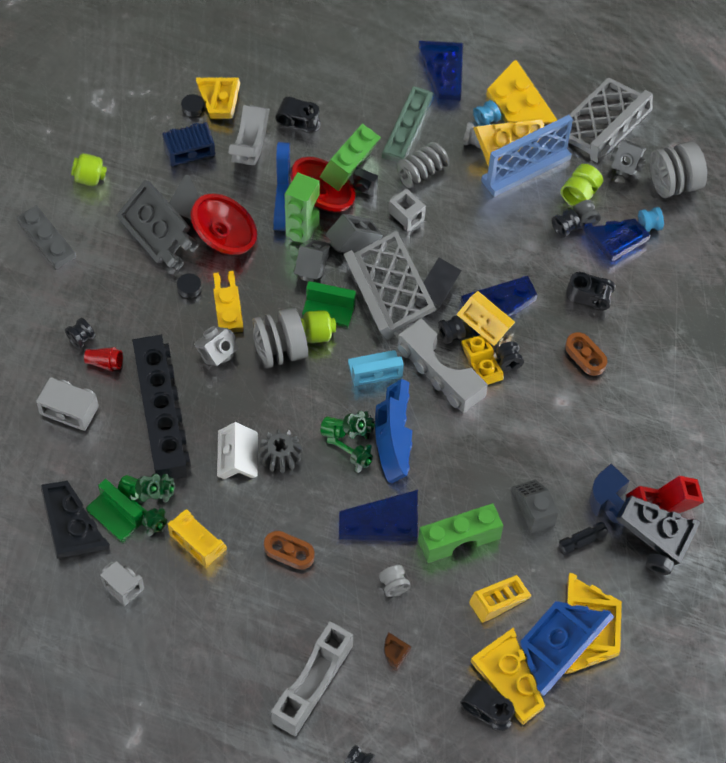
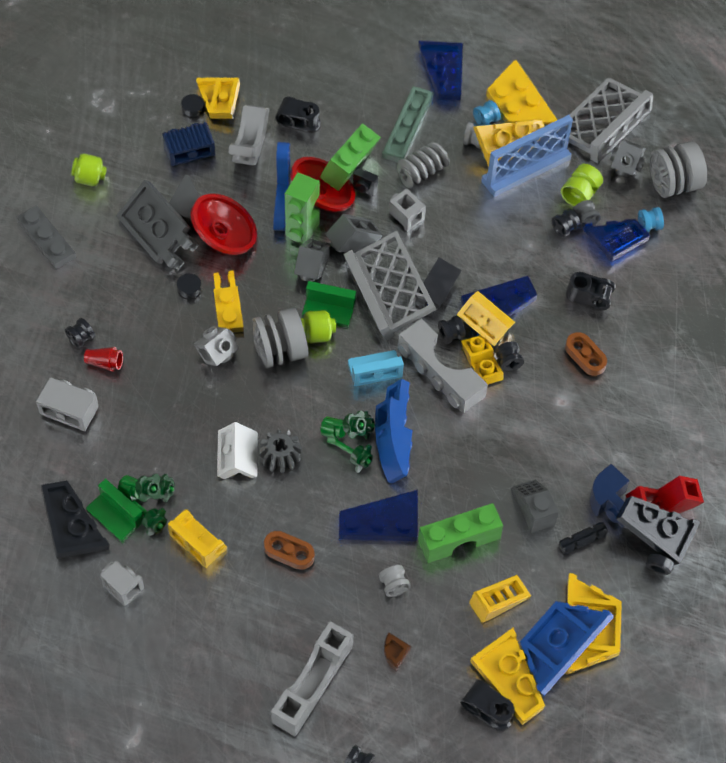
(149, 351): black brick -> none

